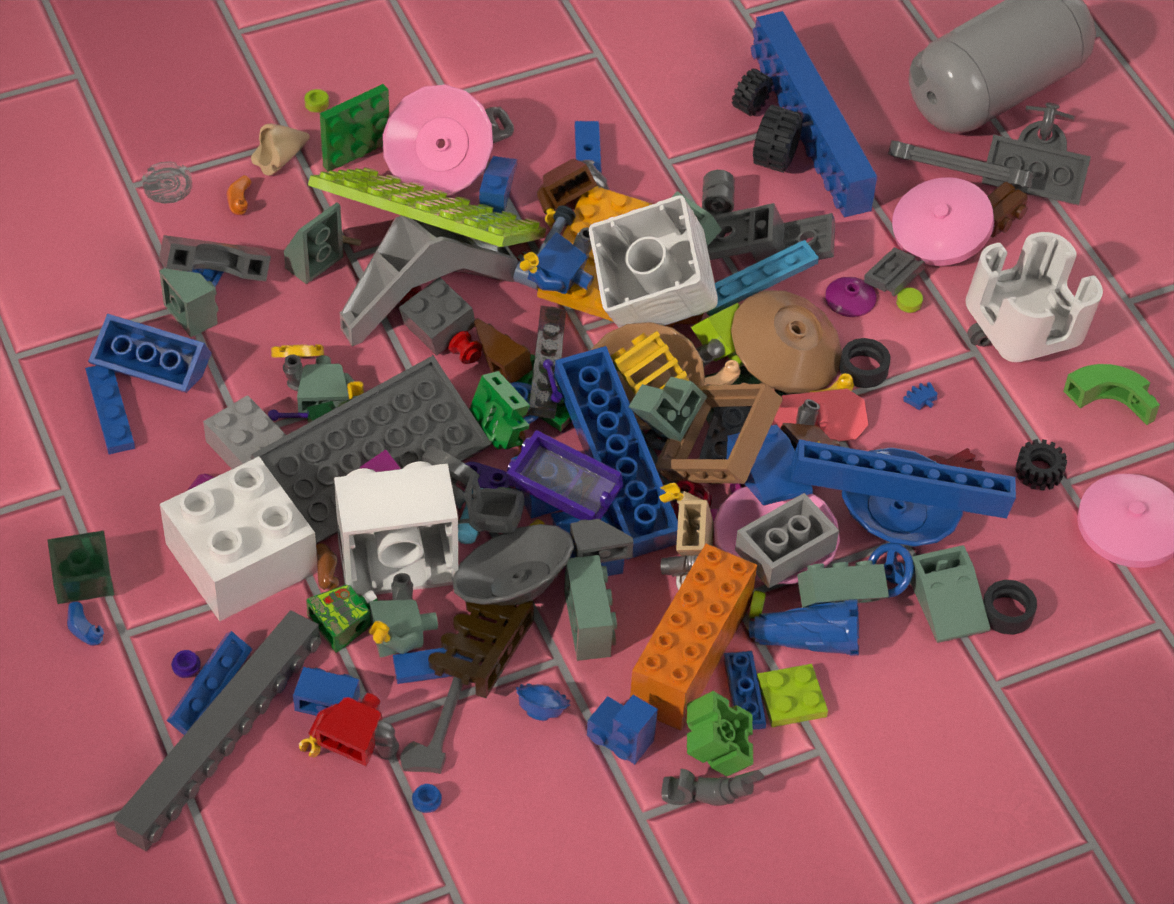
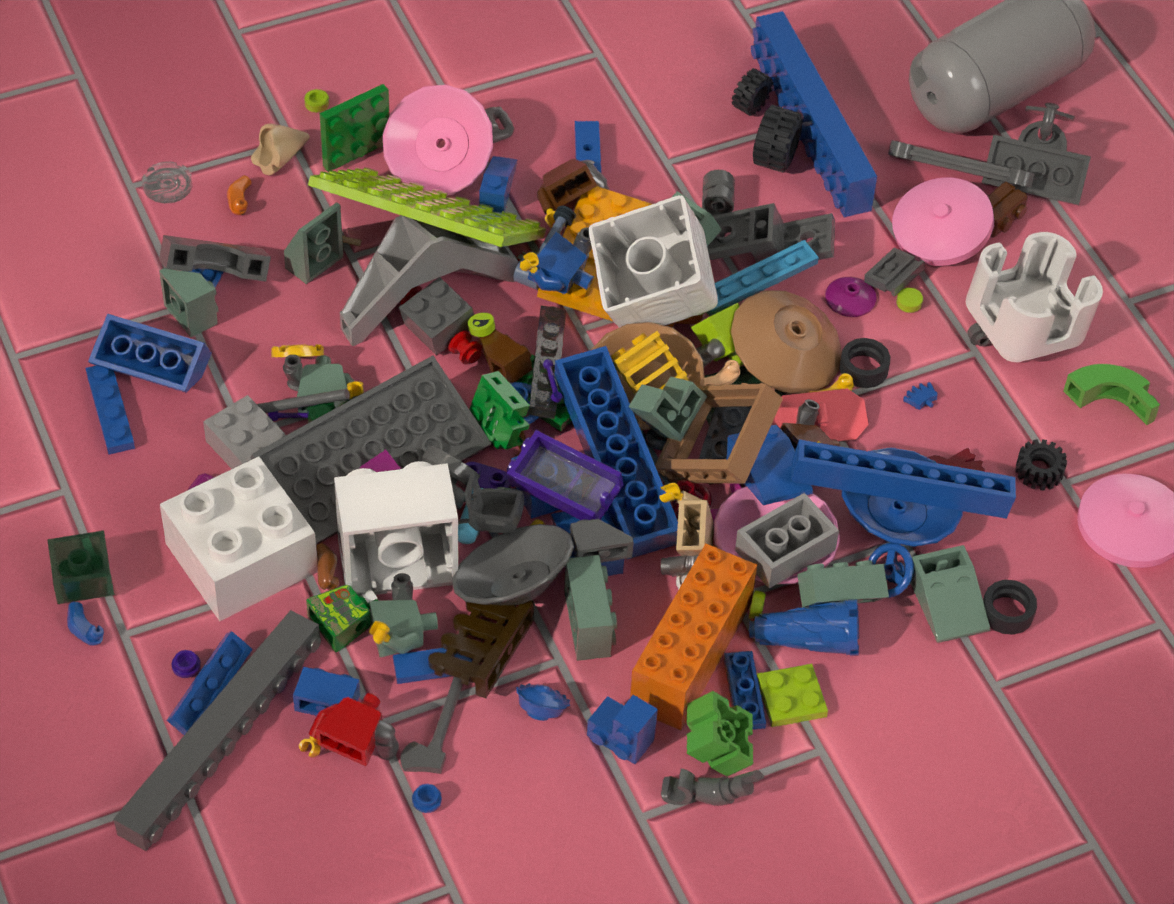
(304, 401): none -> dark grey bar
(481, 324): none -> lime tile

